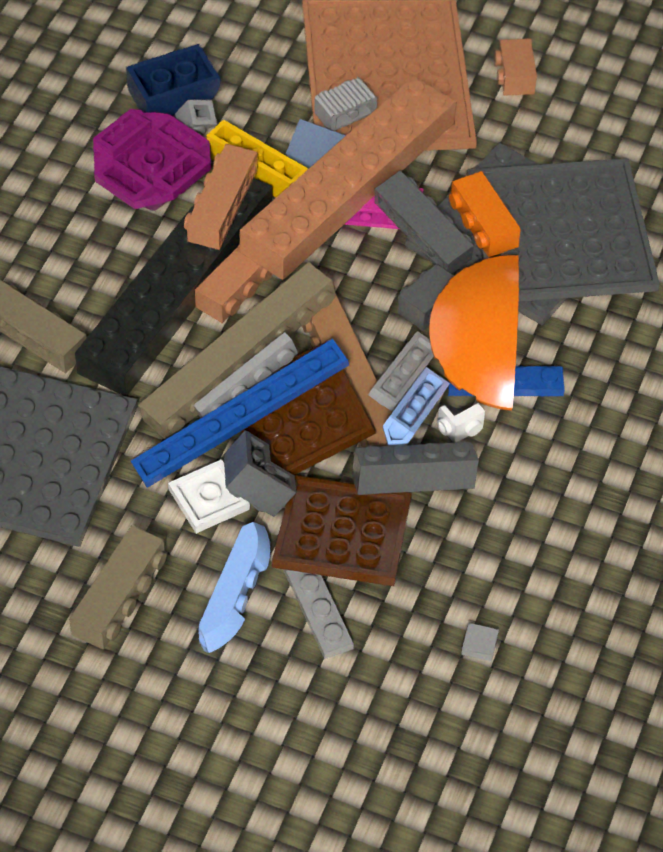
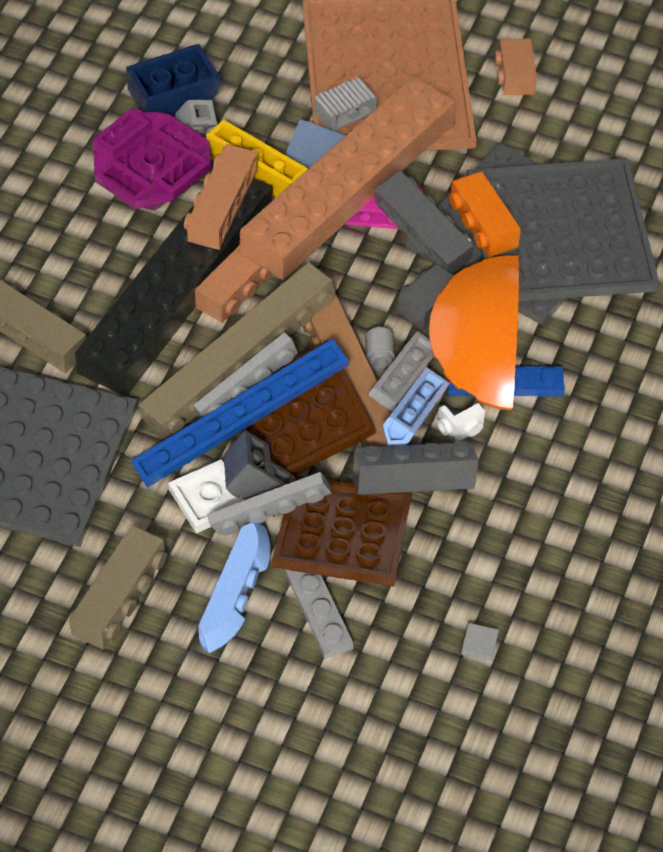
(279, 500): none -> light grey plate
(379, 348): none -> light grey brick

